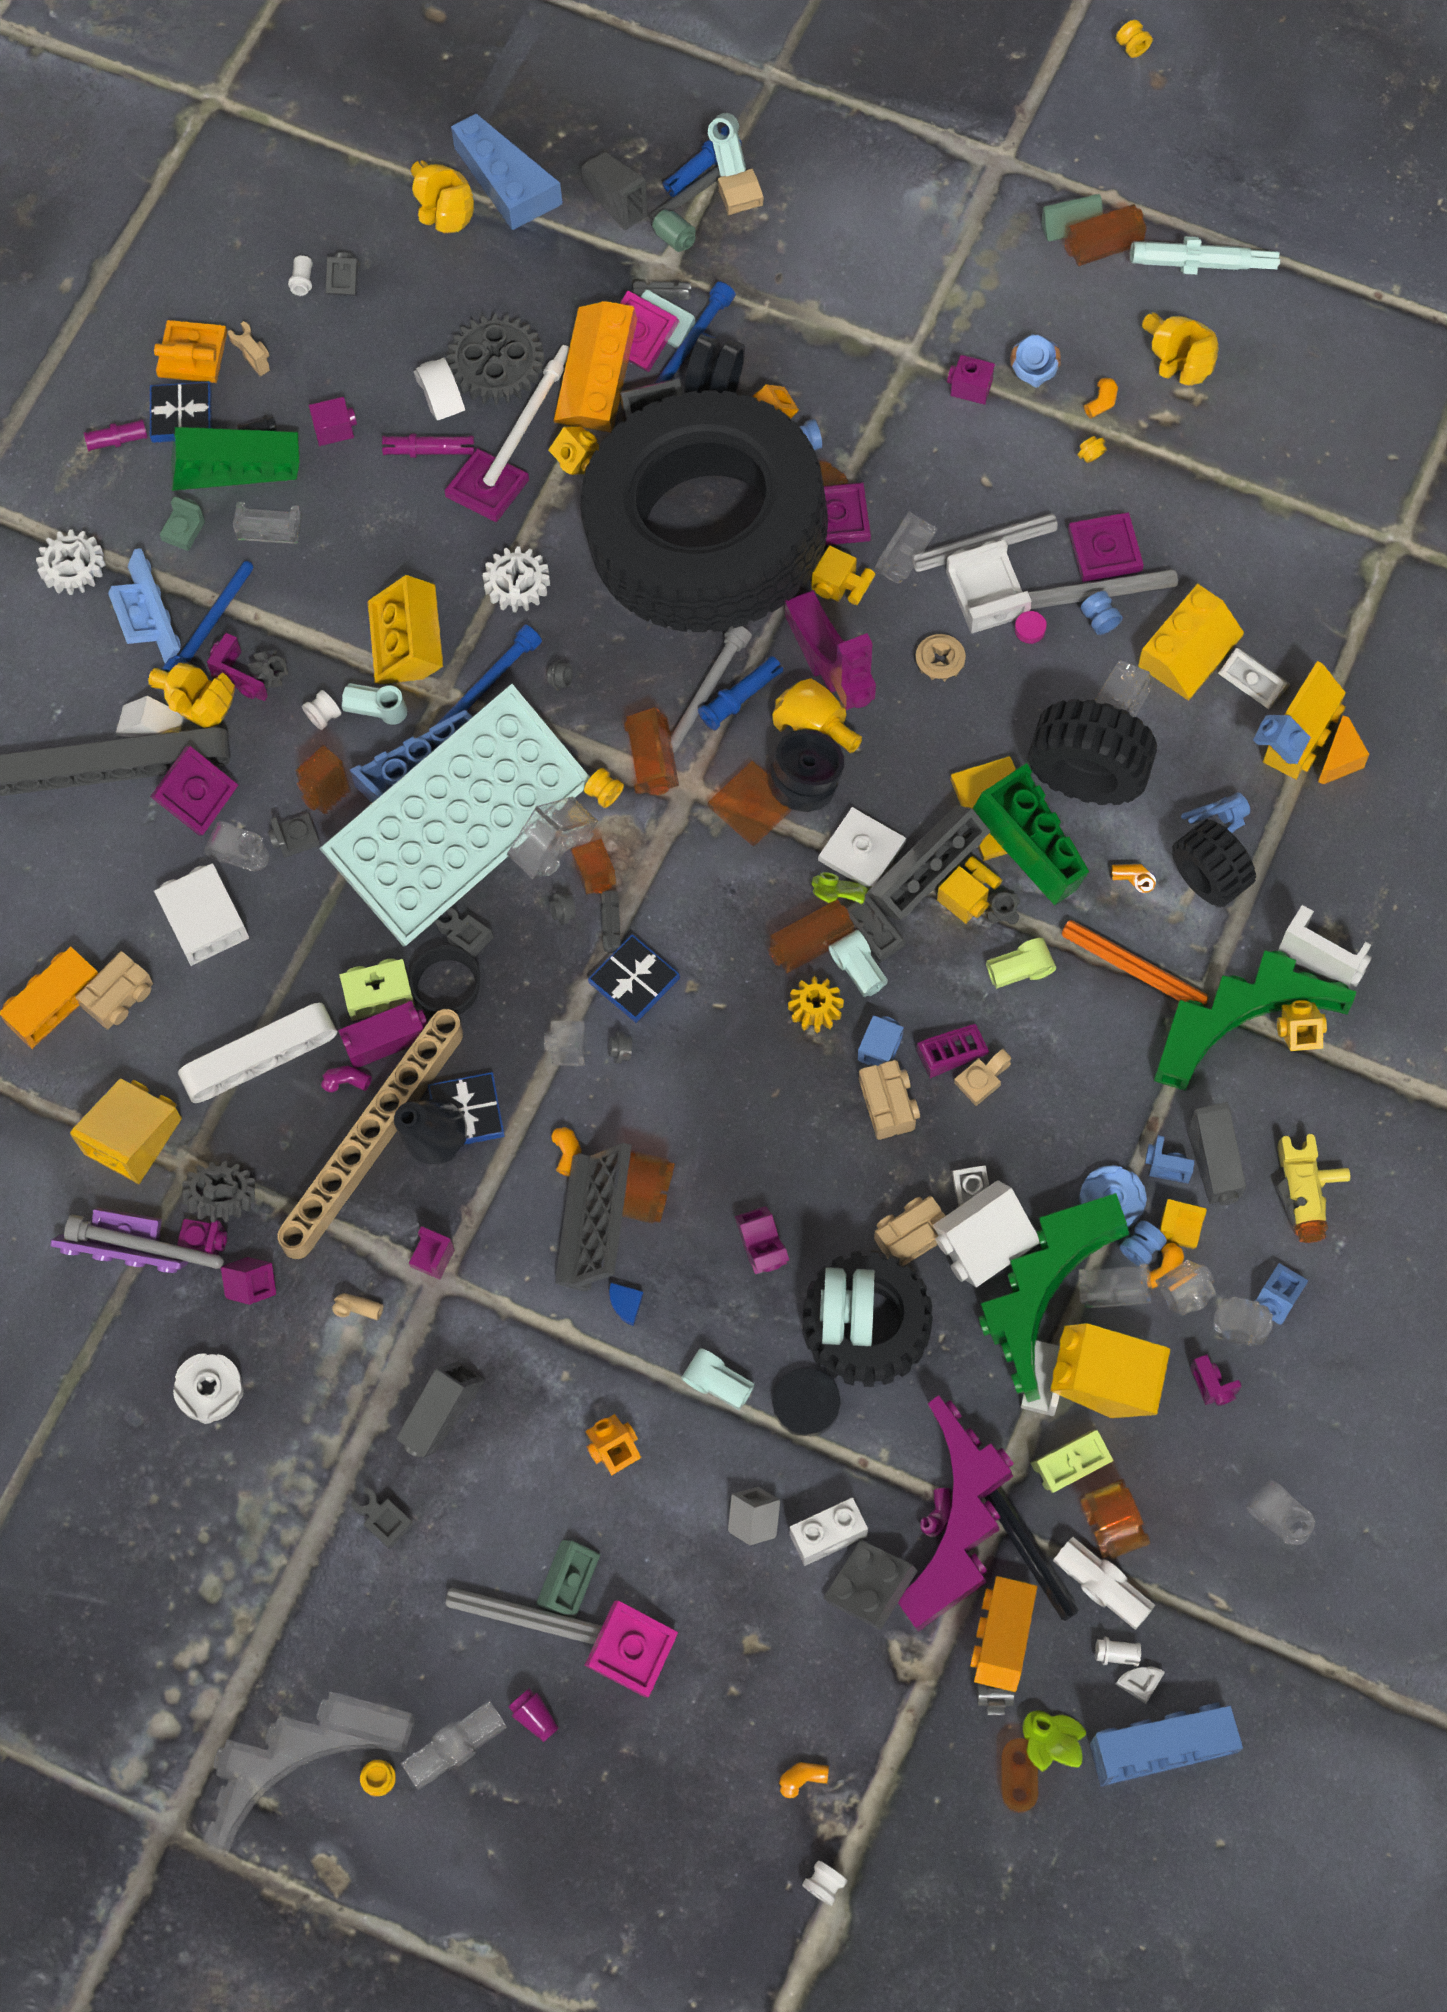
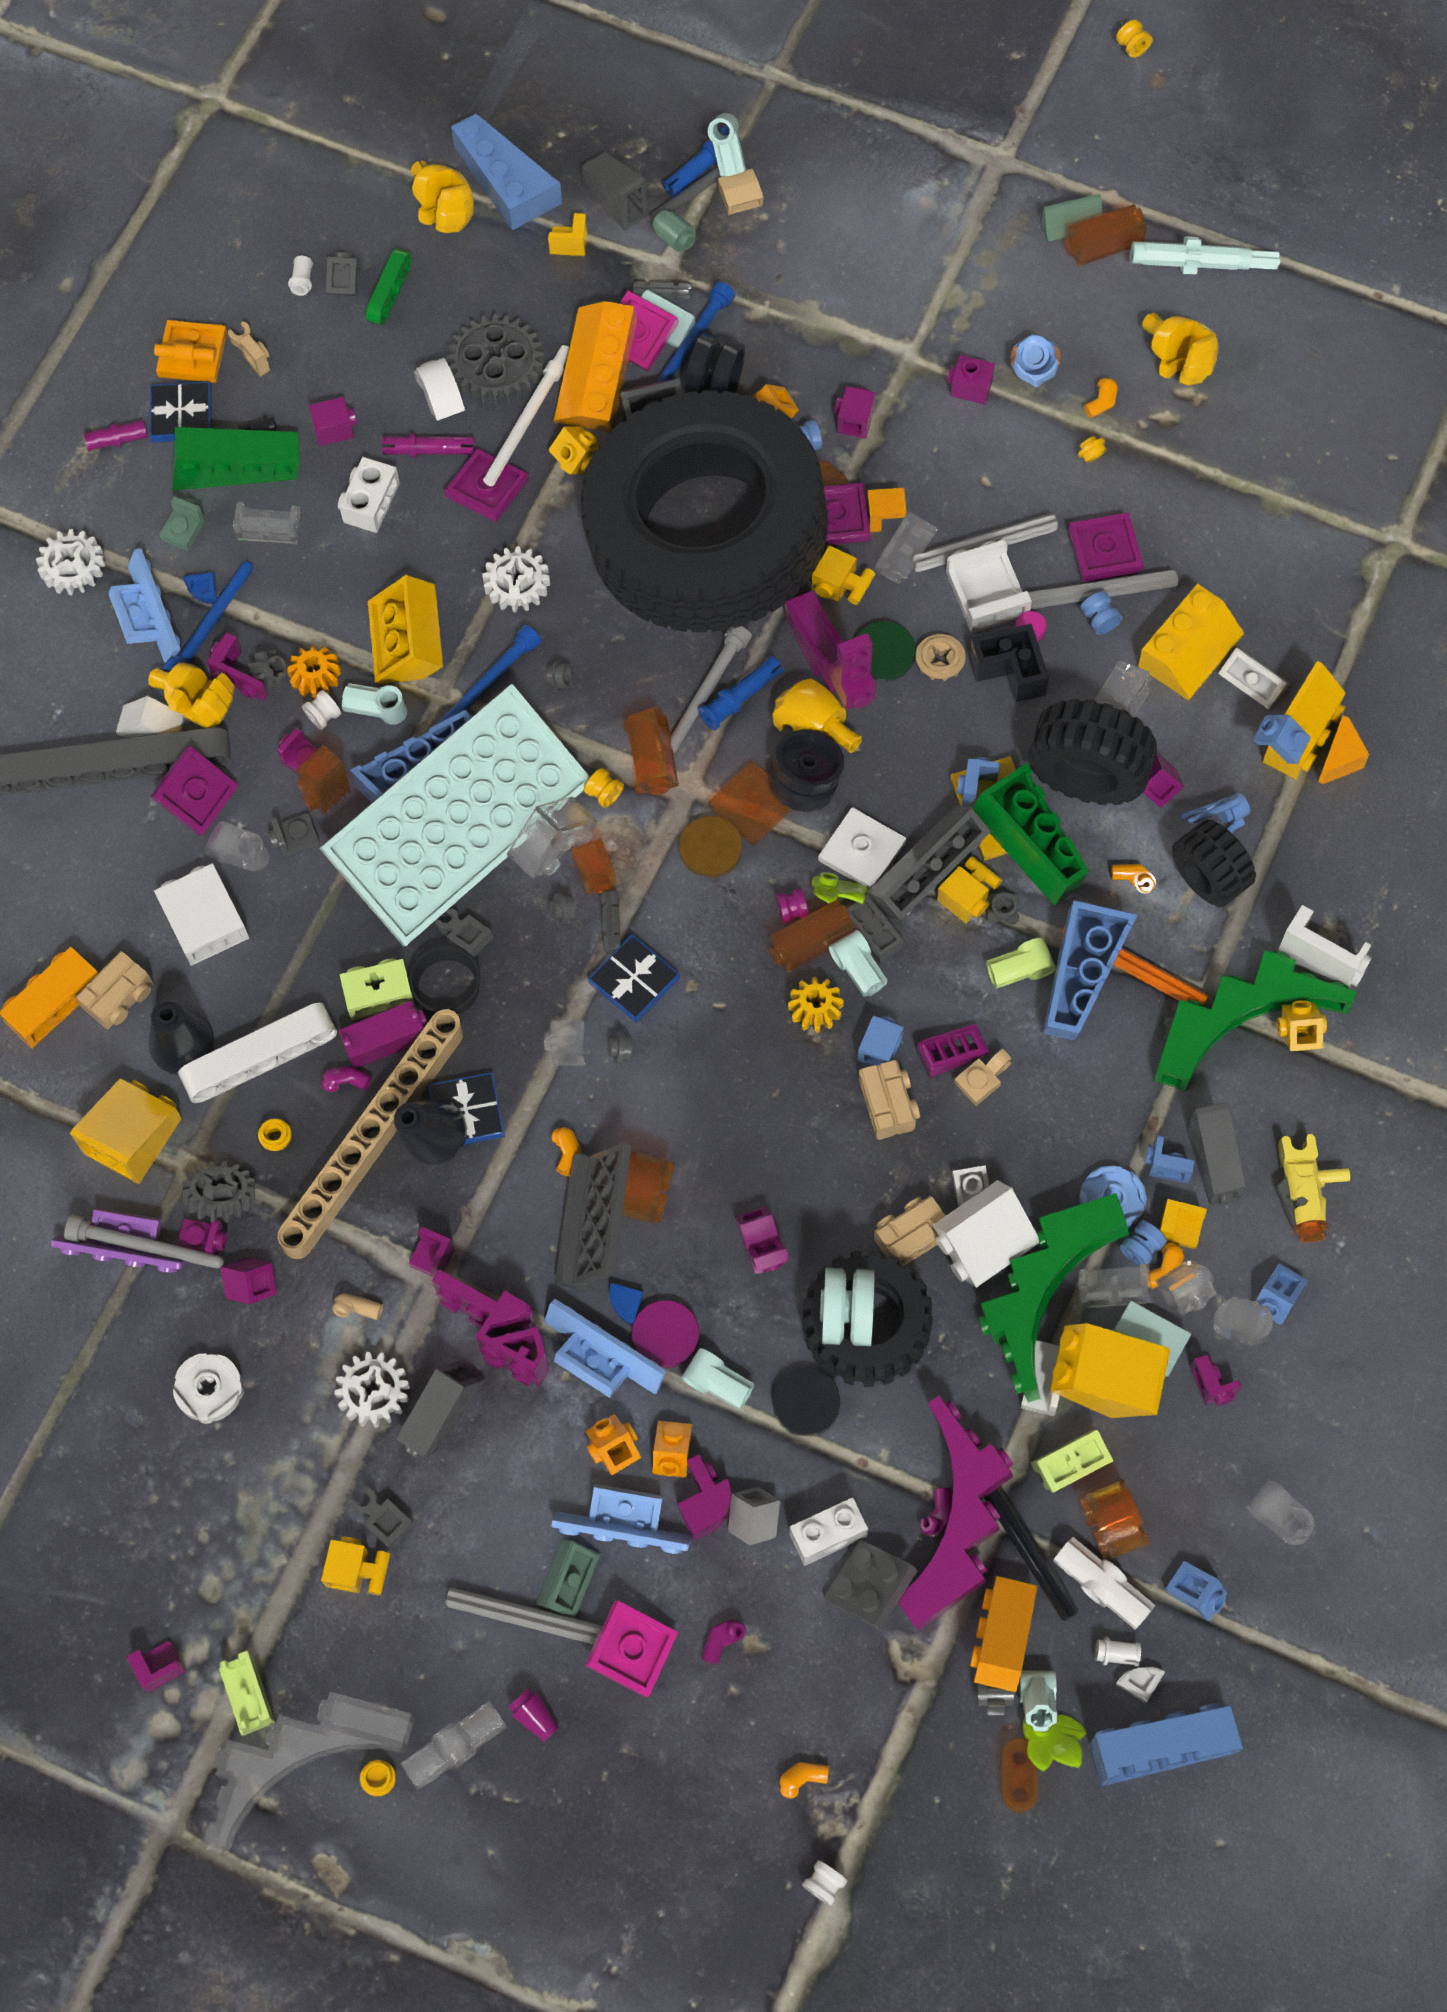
(156, 1666): none -> magenta panel
(178, 1037): none -> black cone
(202, 587): none -> blue tile
(246, 1693): none -> yellowish green hinge
(271, 1126): none -> yellow plate
(295, 750): none -> magenta bracket
(315, 681): none -> light orange gear
(348, 1565): none -> yellow brick
(358, 1385): none -> white gear
(375, 495): none -> white brick
(388, 286): none -> green beam
(506, 1328): none -> magenta piece
(569, 239): none -> yellow panel
(598, 1355): none -> light blue bracket
(623, 1516): none -> light blue bracket
(666, 1333): none -> magenta tile
(671, 1448): none -> light orange bracket
(710, 846): none -> pearl gold tile
(711, 1506): none -> magenta brick
(722, 1636): none -> magenta arm
(791, 905): none -> magenta wheel
(855, 411): none -> magenta brick
(885, 505): none -> light orange panel
(891, 650): none -> dark green tile
(978, 768): none -> medium blue bracket
(1012, 654): none -> black brick
(1038, 1695): none -> light aqua piece
(1086, 956): none -> medium blue wedge
(1152, 1328): none -> light aqua hinge
(1163, 782): none -> magenta panel
(1197, 1590): none -> medium blue bracket

